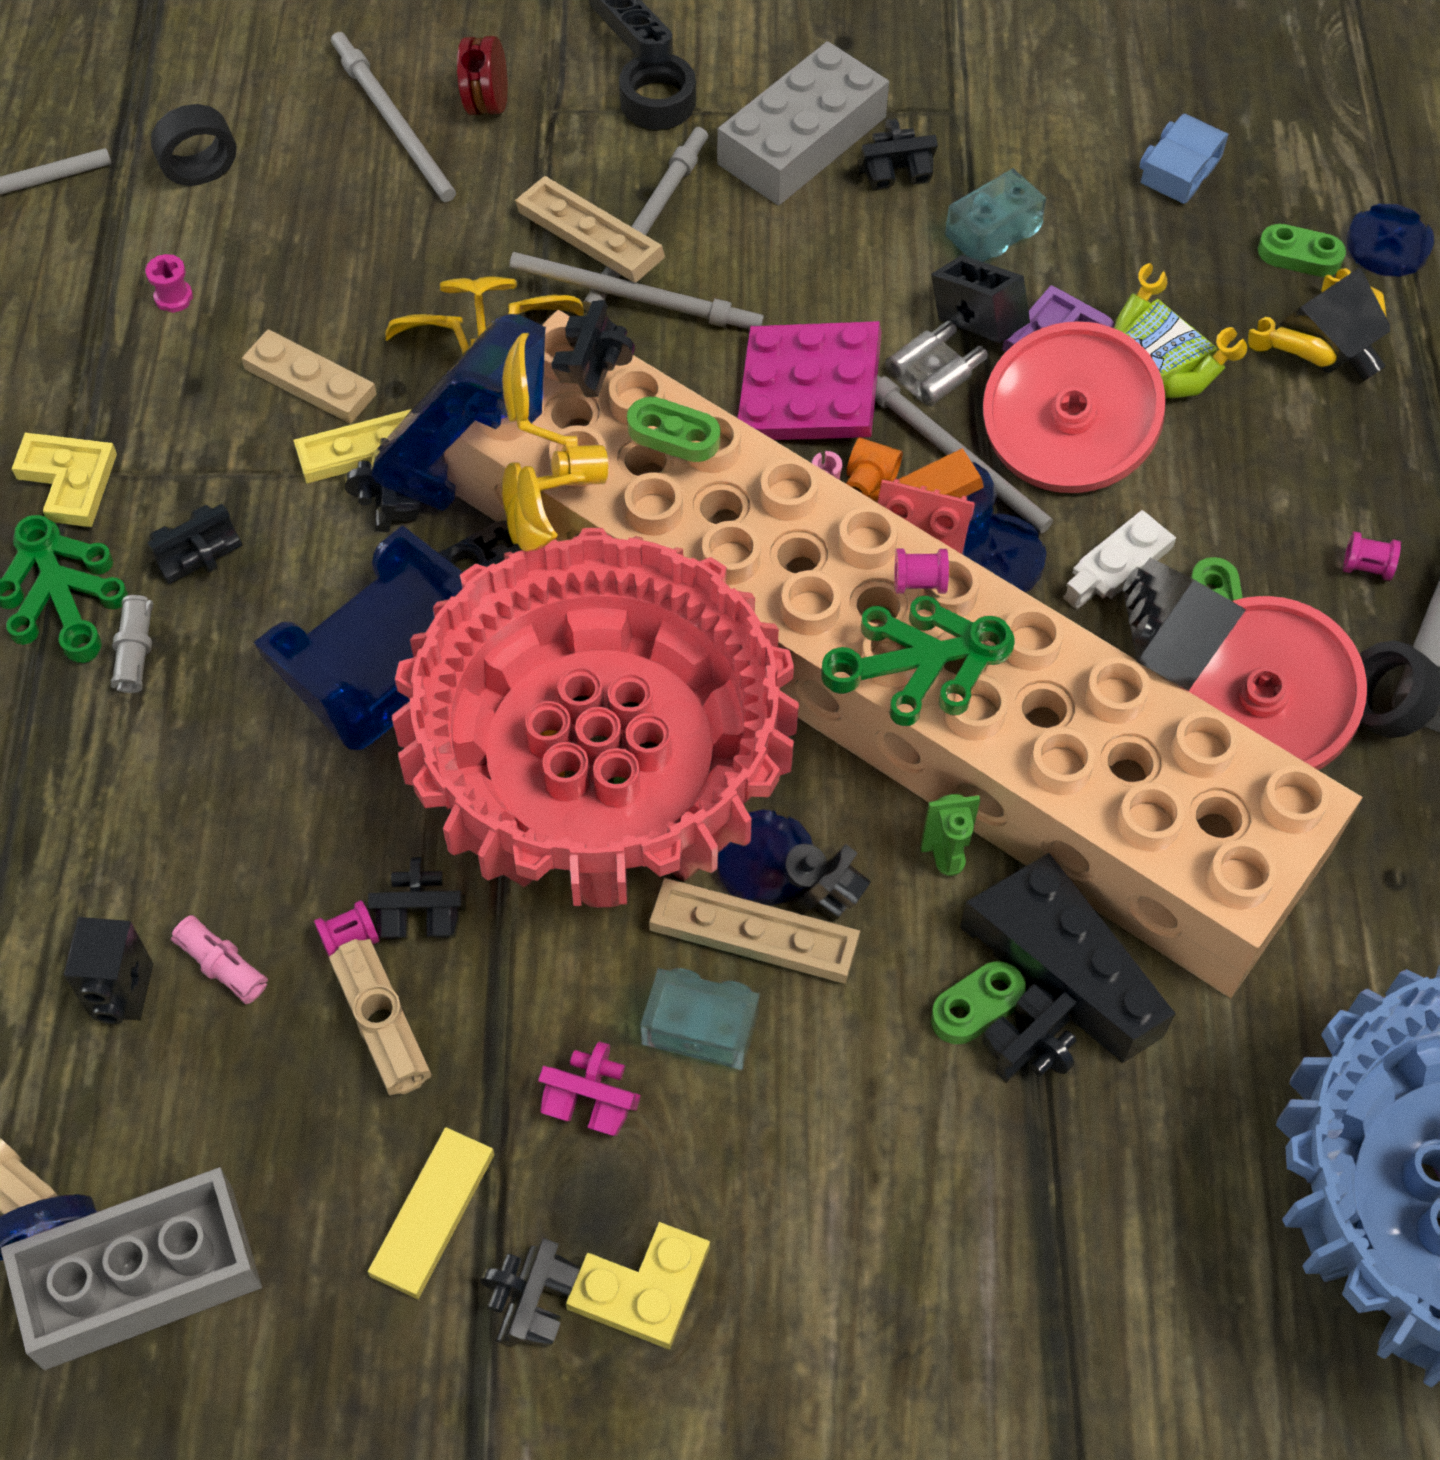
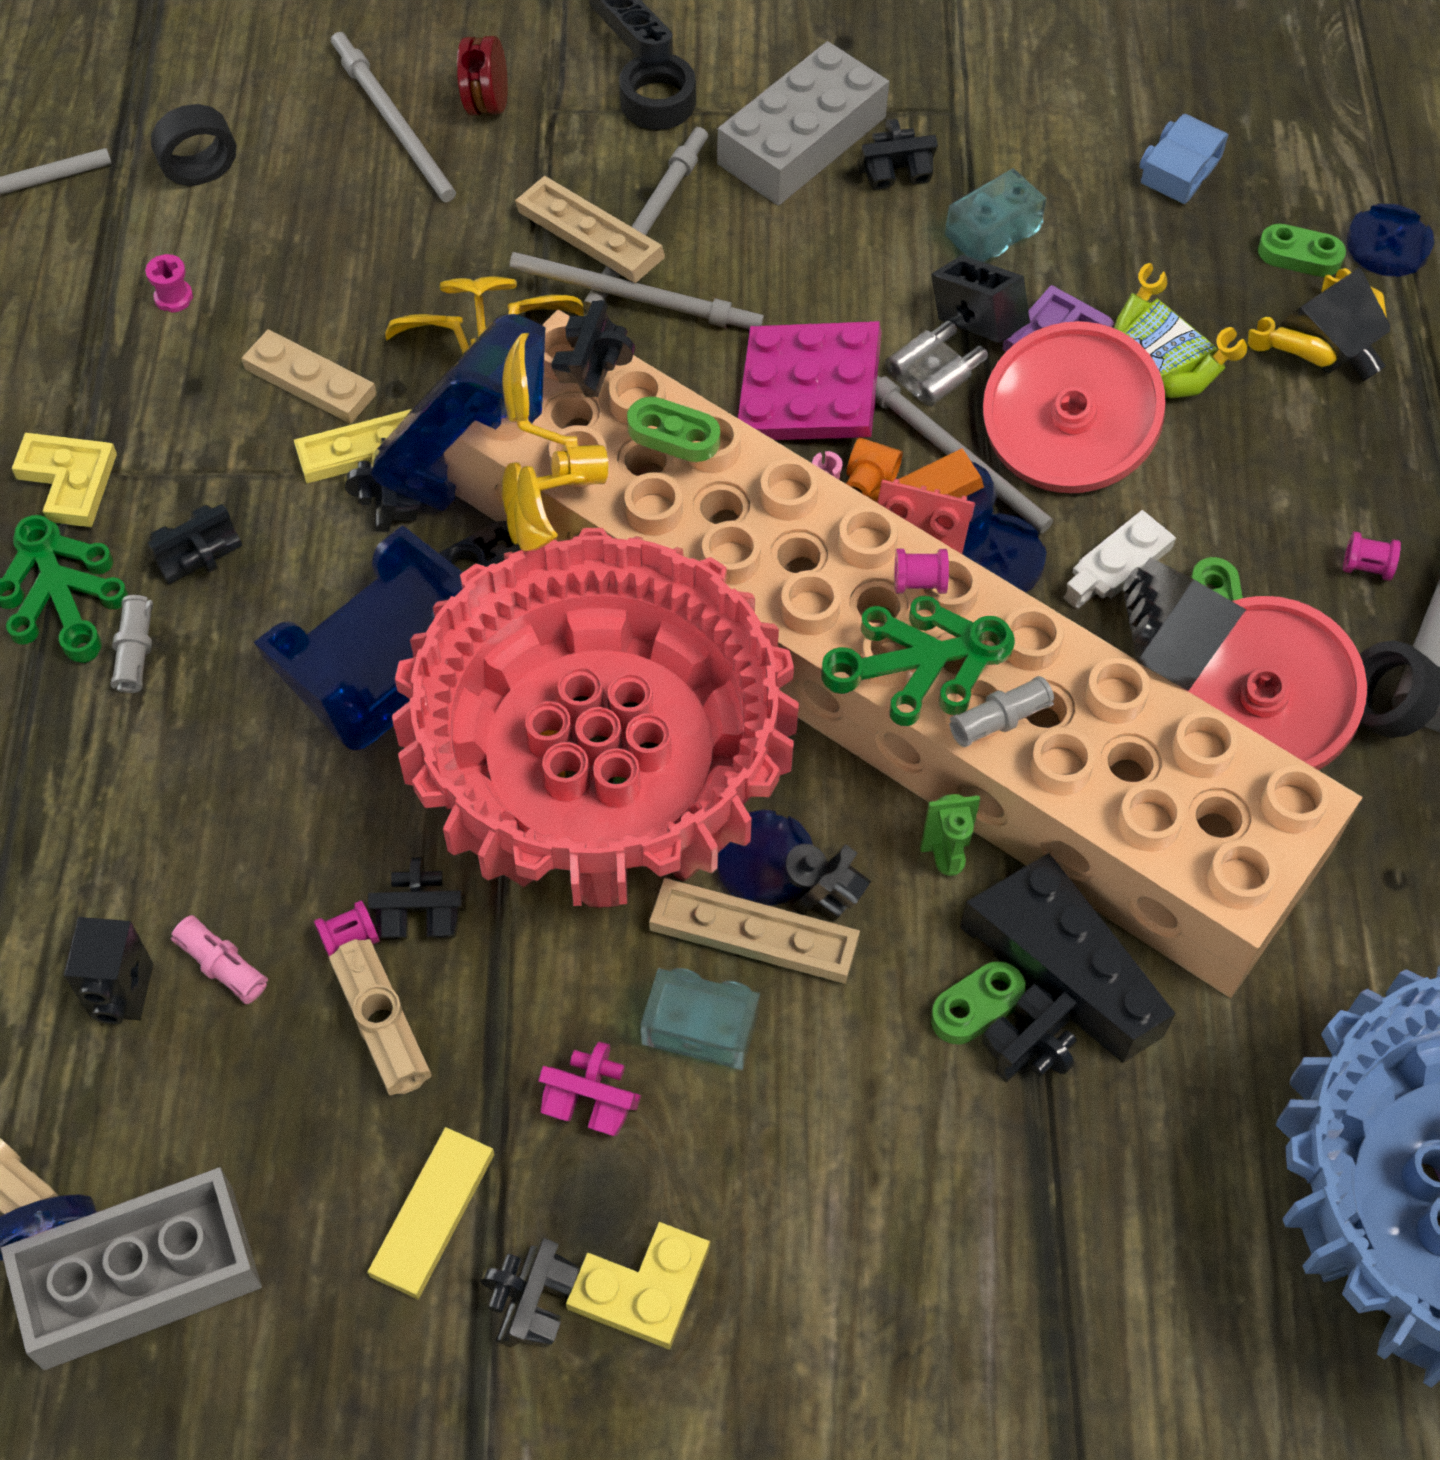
(1001, 711): none -> light grey pin

